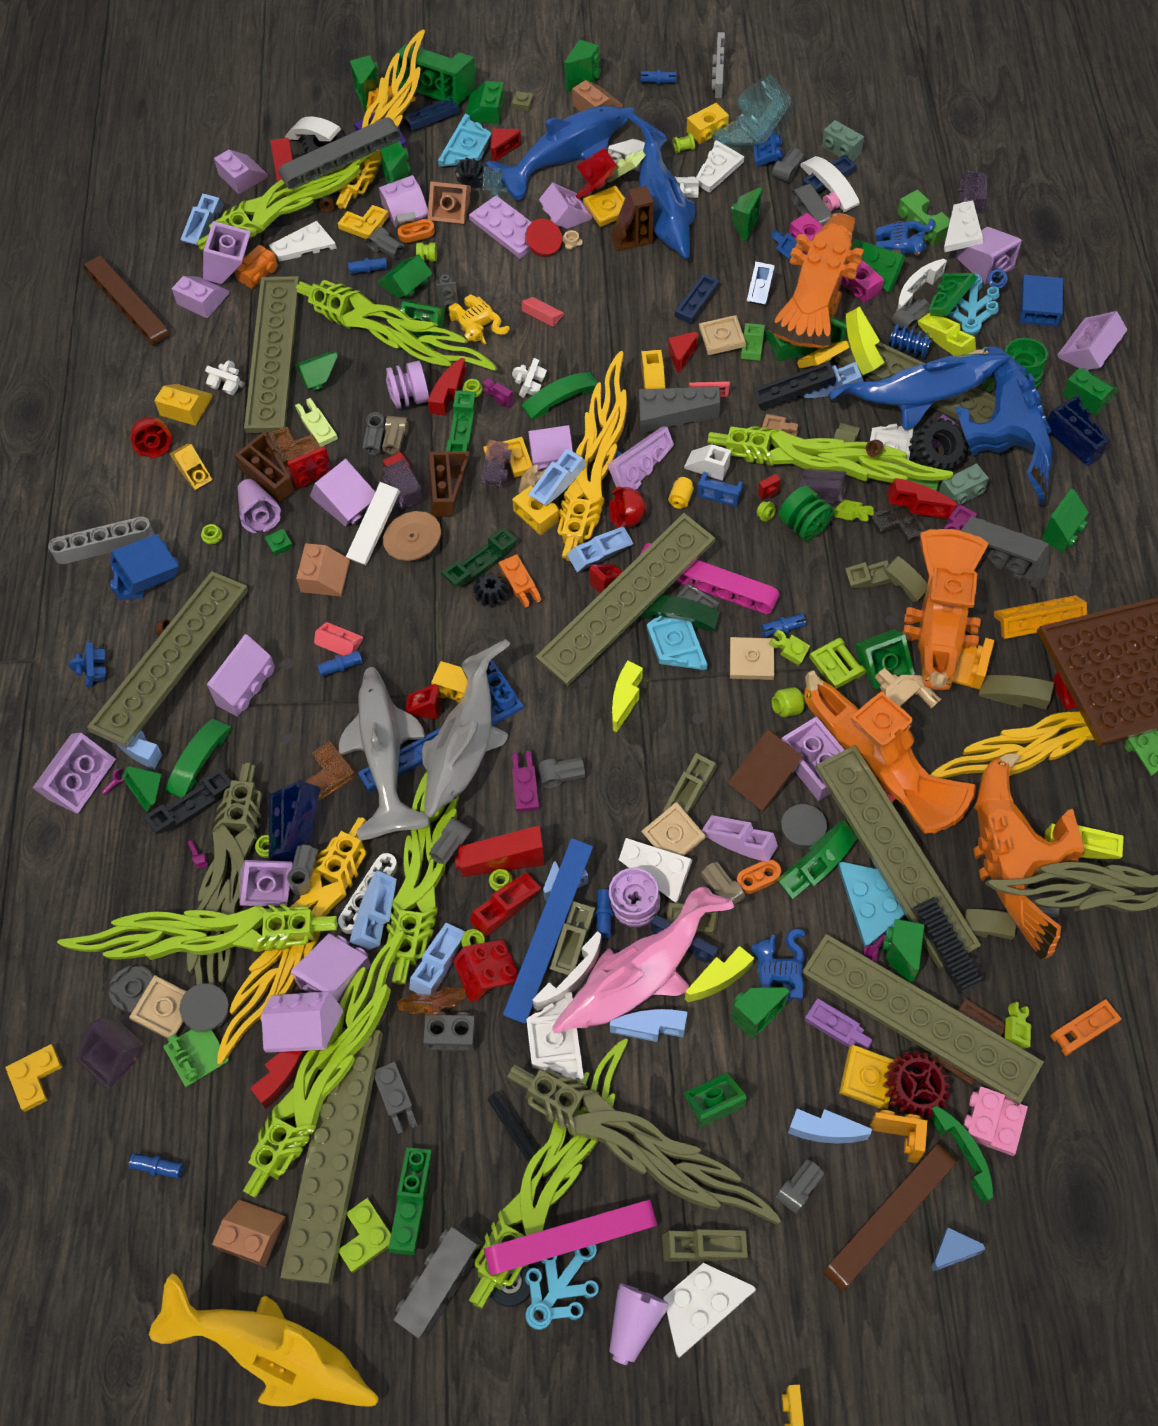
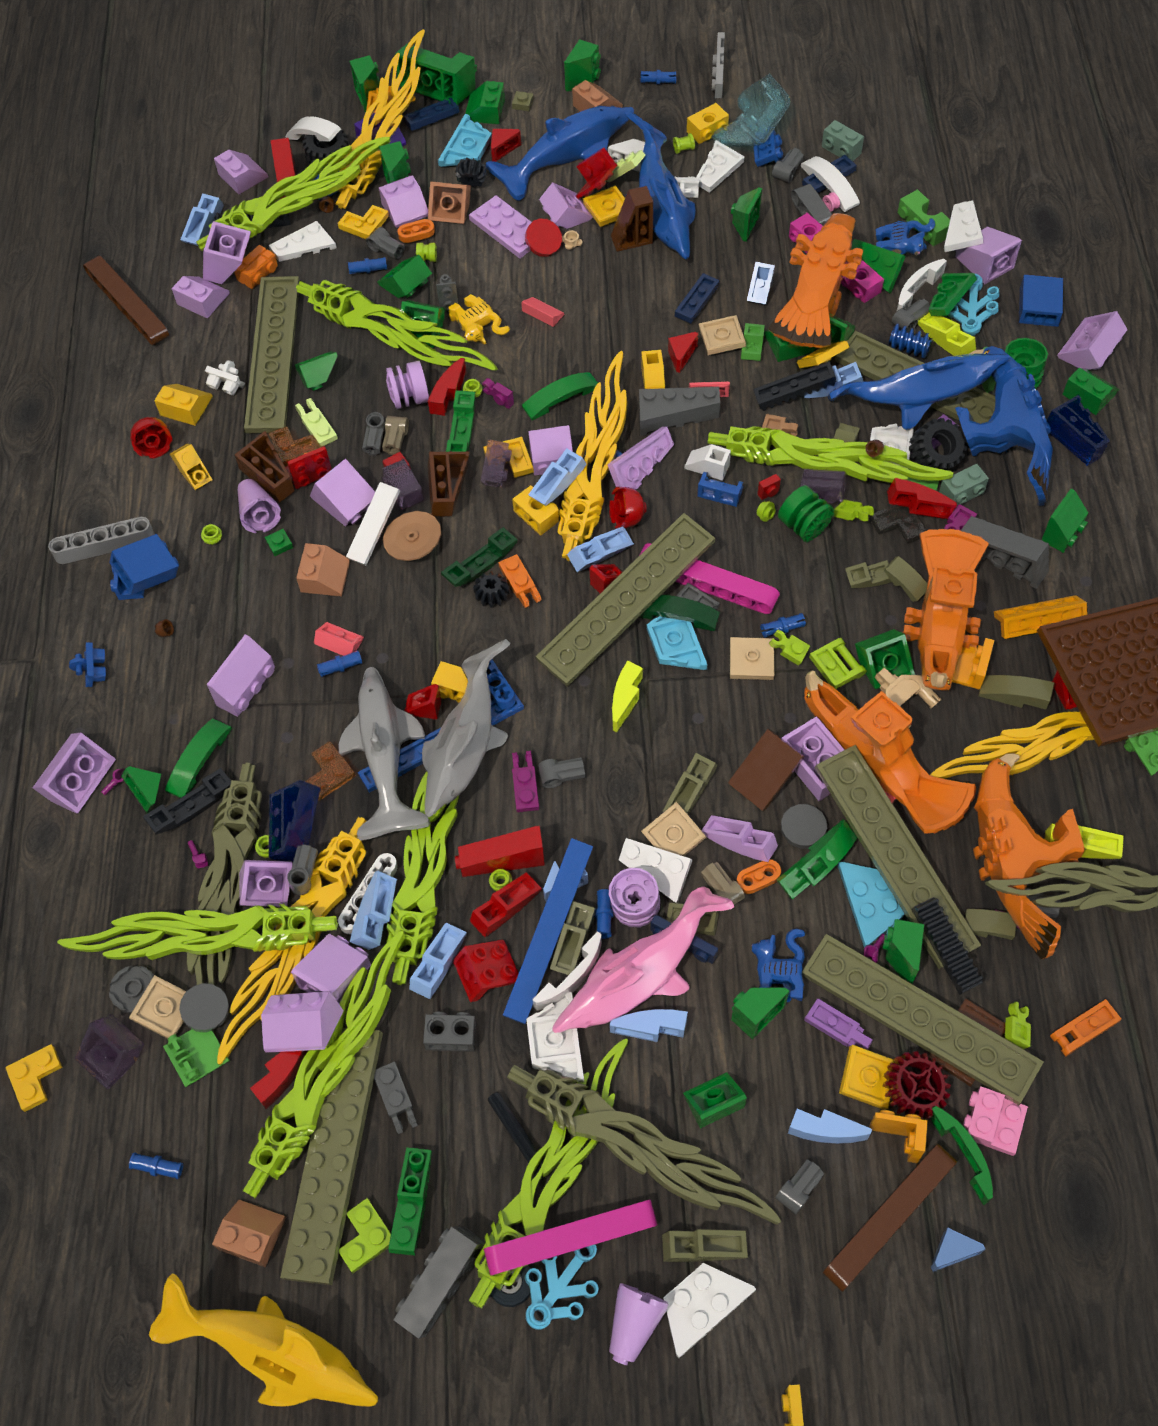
(143, 751): light blue slope -> none
(167, 660): olive plate -> none
(339, 153): dark grey beam -> none
(404, 219): light grey tile -> none
(432, 1003): clear orange plate -> none
(452, 837): dark grey piece -> none
(475, 934): lime plate -> none
(492, 180): clear light blue bracket -> none
(530, 477): tan plate -> none
(534, 372): white hips -> none
(681, 493): yellow brick -> none
(720, 975): neon yellow slope -> none
(786, 242): blue plate -> none
(788, 702): lime head -> none
(863, 341): neon yellow slope -> none
(974, 188): clear purple brick -> none
(997, 274): blue cone -> none

